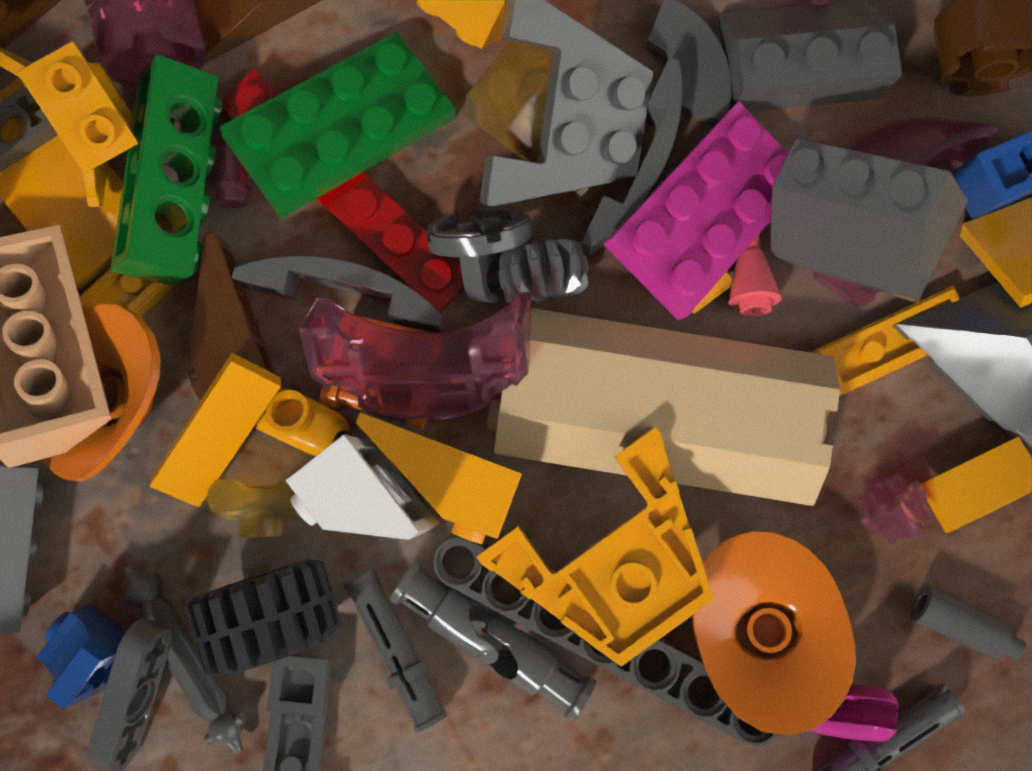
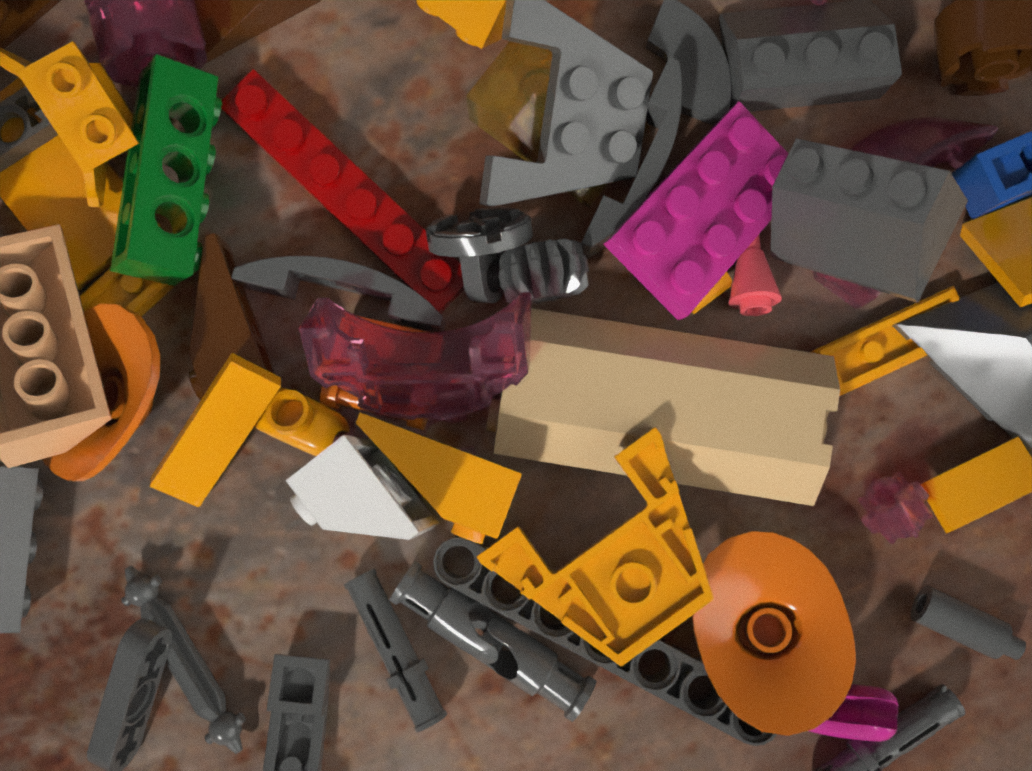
(80, 654): blue arch -> none
(231, 178): clear pink pin -> none
(256, 507): clear yellow piece -> none
(263, 618): black tyre -> none
(338, 124): green plate -> none

